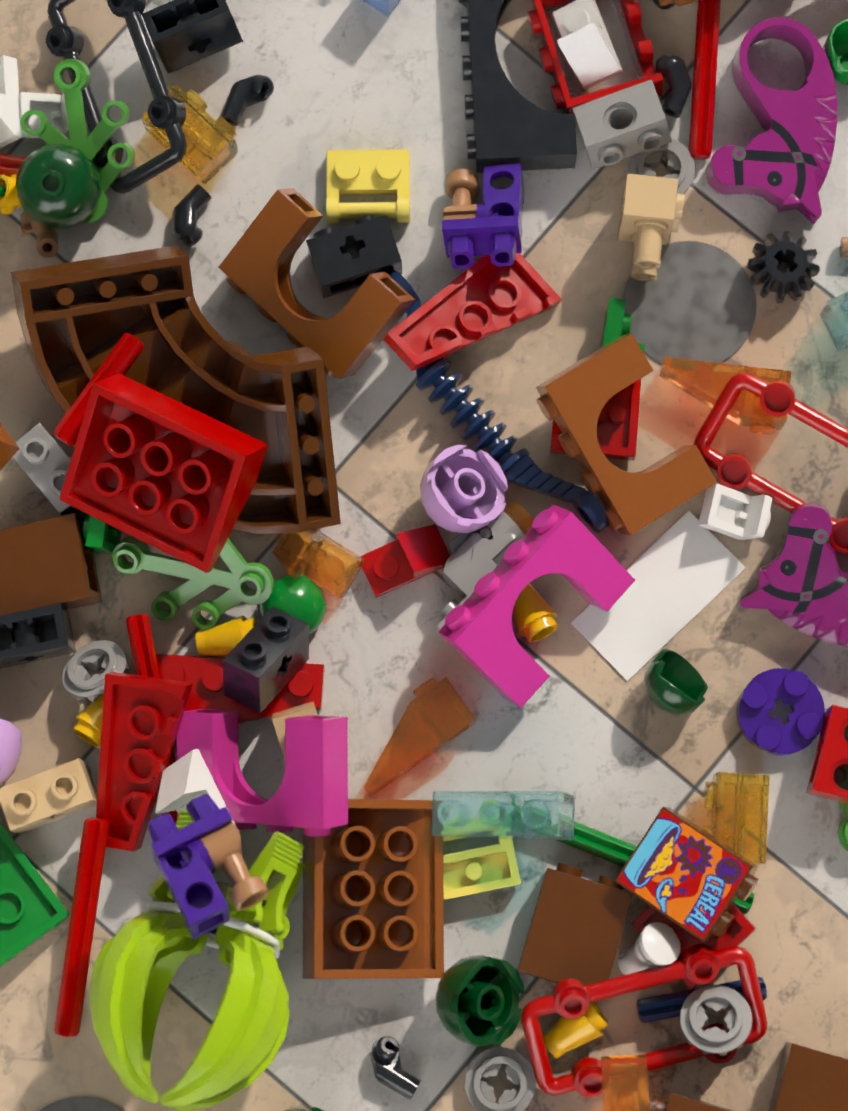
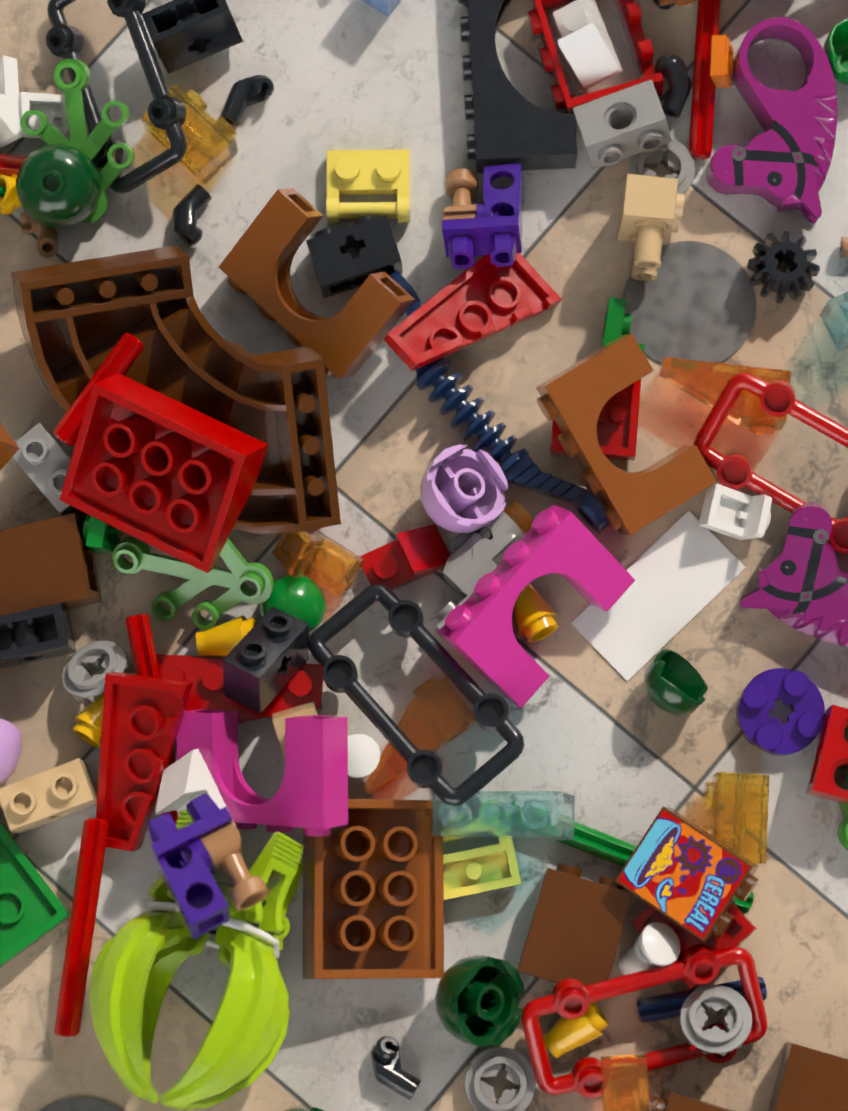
(362, 755): none -> white pin
(423, 766): none -> black bar
(722, 61): none -> orange tile

